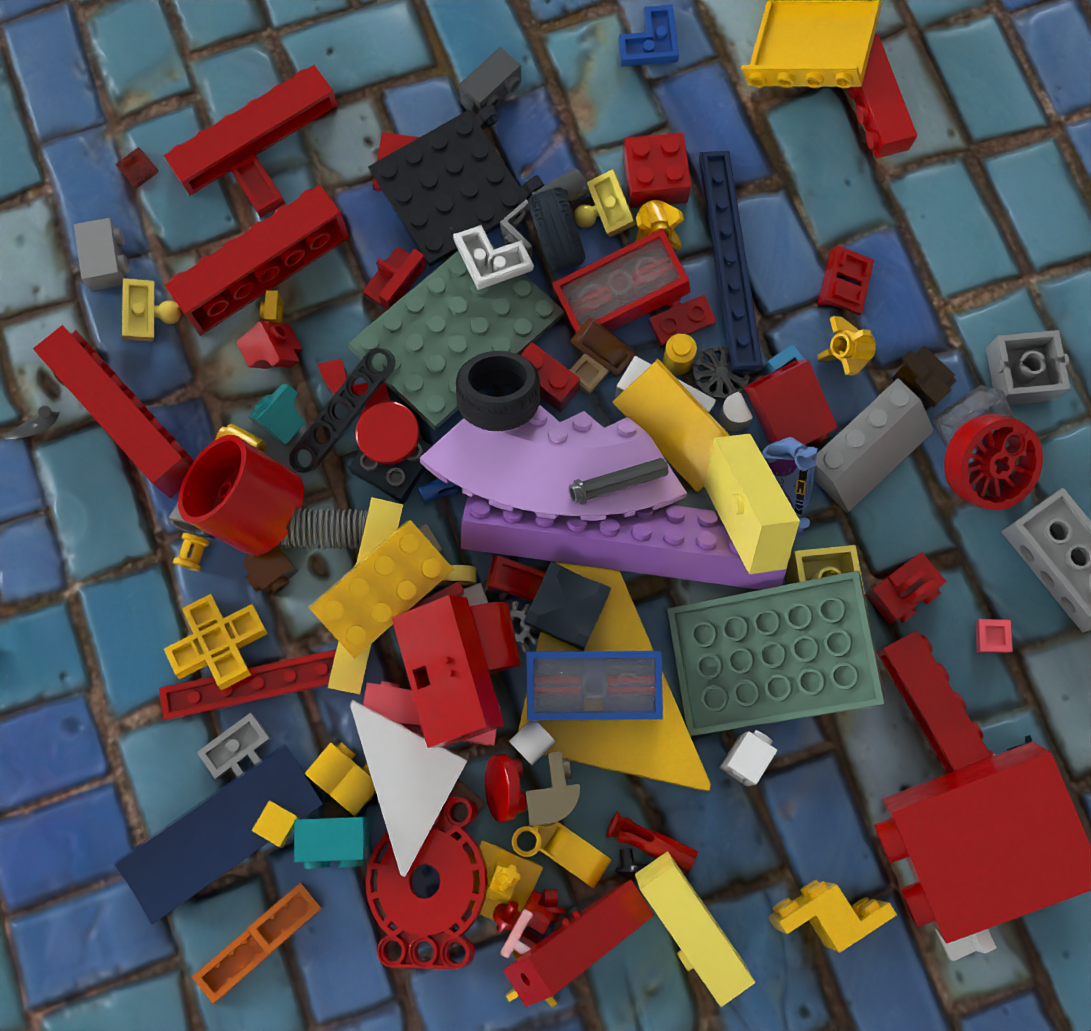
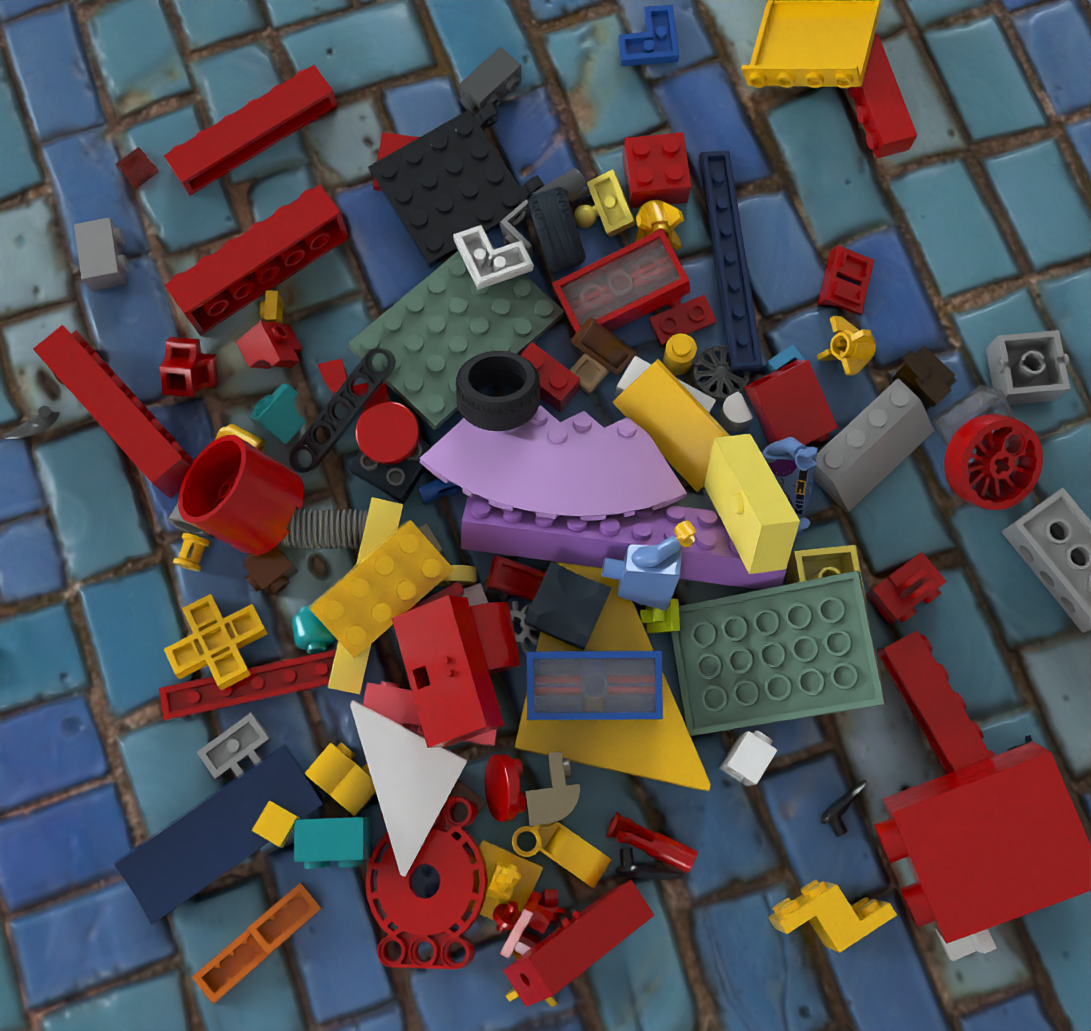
(139, 310): light yellow plate -> none
(186, 368): none -> red brick
(257, 185): red tile -> none
(310, 632): none -> teal head
(395, 276): red panel -> none
(532, 741): white brick -> none
(582, 491): dark grey axle -> none
(651, 572): none -> medium blue torso
(660, 620): none -> neon yellow tile
(694, 929): light yellow brick -> none
(834, 812): none -> black bar
(993, 636): coral plate -> none

